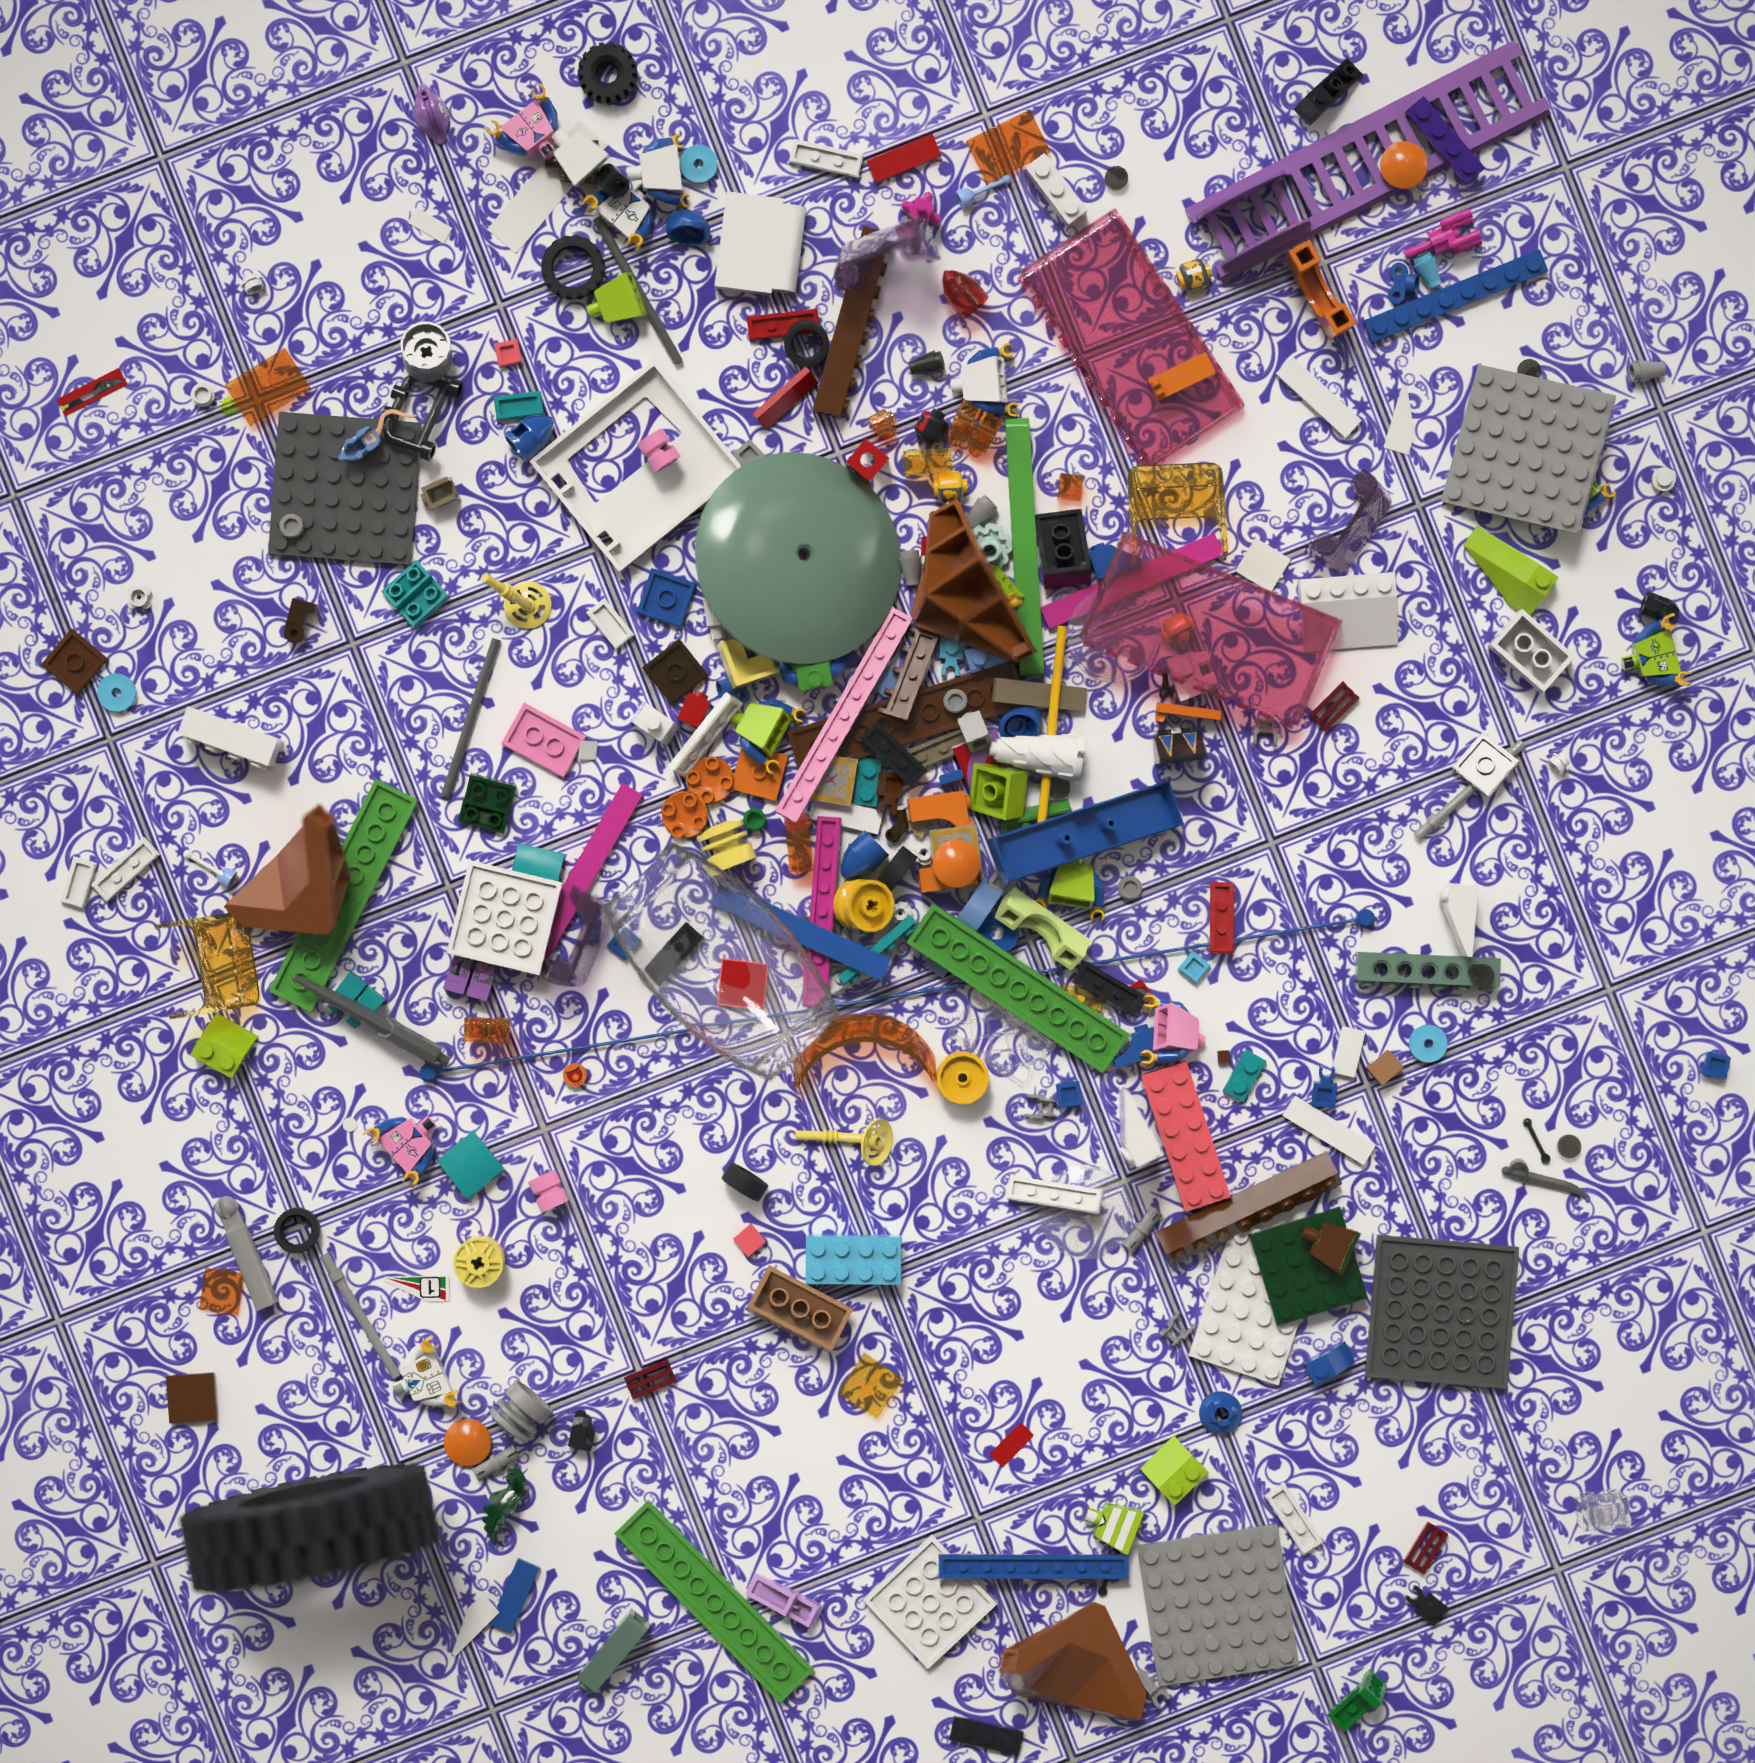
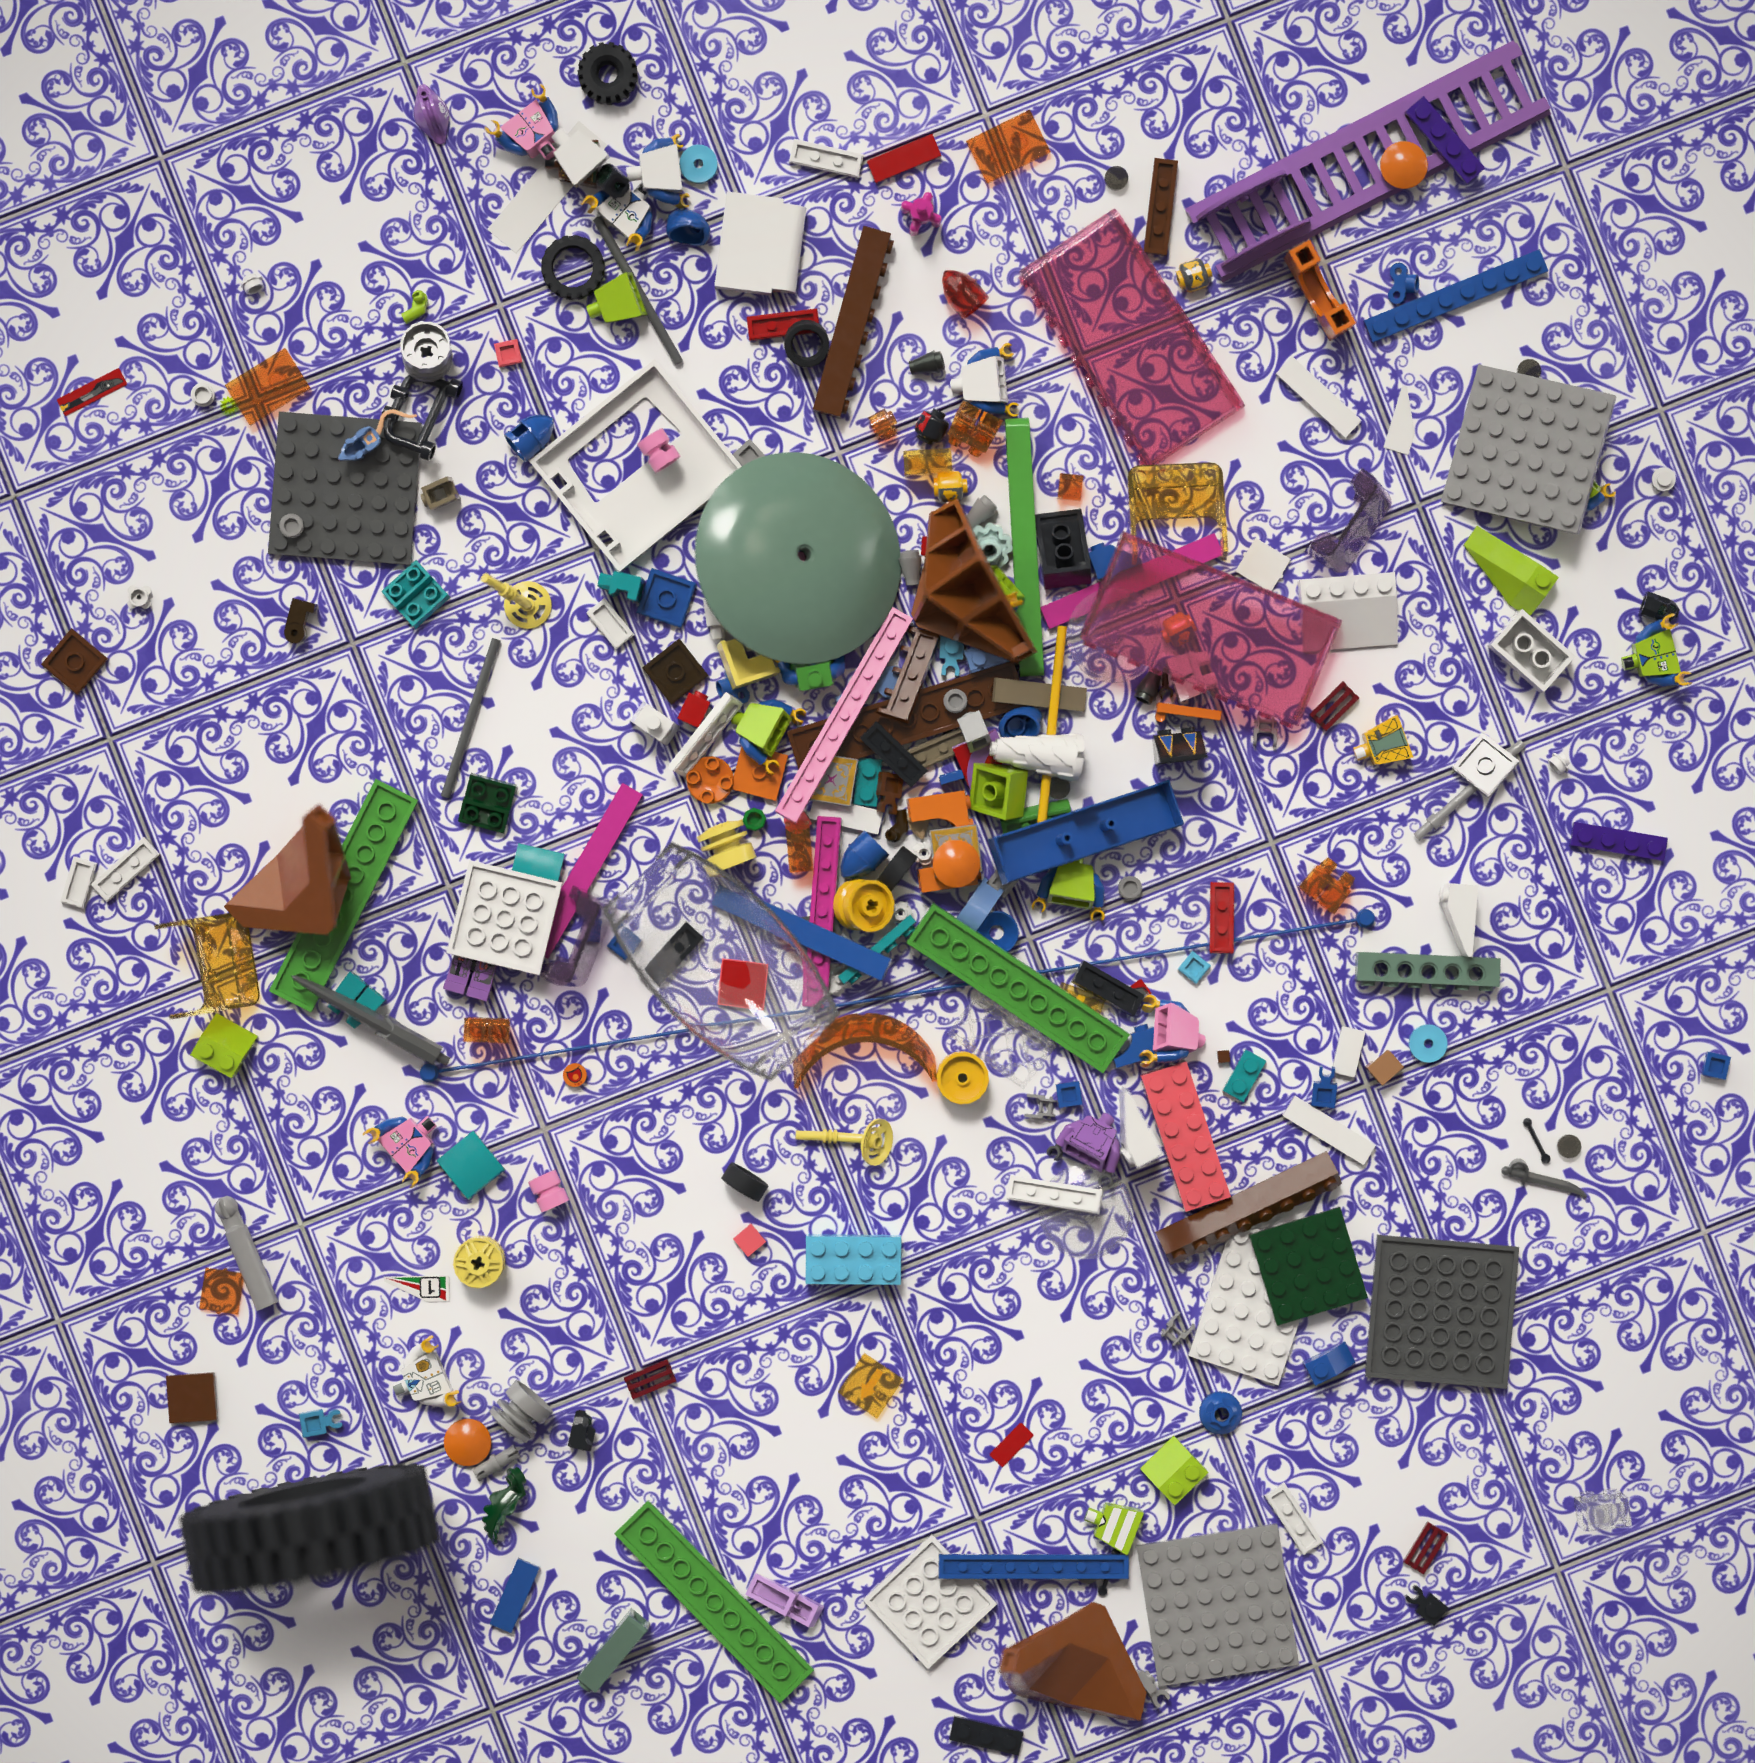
(127, 696): medium azure piece -> none
(224, 876): hinge -> none
(229, 736): white brick -> none
(284, 1243): black tyre -> none
(315, 1422): none -> dark azure plate
(336, 1275): light grey bar -> none
(349, 1124): white sticker -> none
(418, 307): none -> lime arm
(430, 225): white sticker -> none
(476, 1618): white sticker -> none
(518, 405): teal tile -> none
(543, 740): bright pink tile -> none
(588, 750): white sticker -> none
(622, 582): none -> teal hips
(684, 814): orange dish -> none
(785, 398): red tile -> none
(799, 1309): medium nougat slope -> none
(867, 473): red piece -> none
(910, 237): clear purple windscreen -> none
(967, 196): light blue hinge -> none
(1055, 190): white brick -> none
(1065, 942): yellowish green arch -> none
(1091, 1143): none -> medium lavender torso
(1142, 1229): light grey pin -> none
(1148, 688): none -> pearl dark grey cone
(1160, 206): none -> reddish brown plate
(1181, 376): orange hinge -> none
(1319, 878): none -> clear orange hips
(1328, 92): black slope -> none
(1331, 1244): reddish brown torso -> none
(1359, 1701): green bracket -> none
(1384, 743): none -> torso
(1427, 269): medium azure cone -> none
(1448, 237): dark pink plant -> none
(1482, 975): clear smoke tile -> none
(1618, 841): none -> dark purple plate
(1645, 370): light grey cone -> none

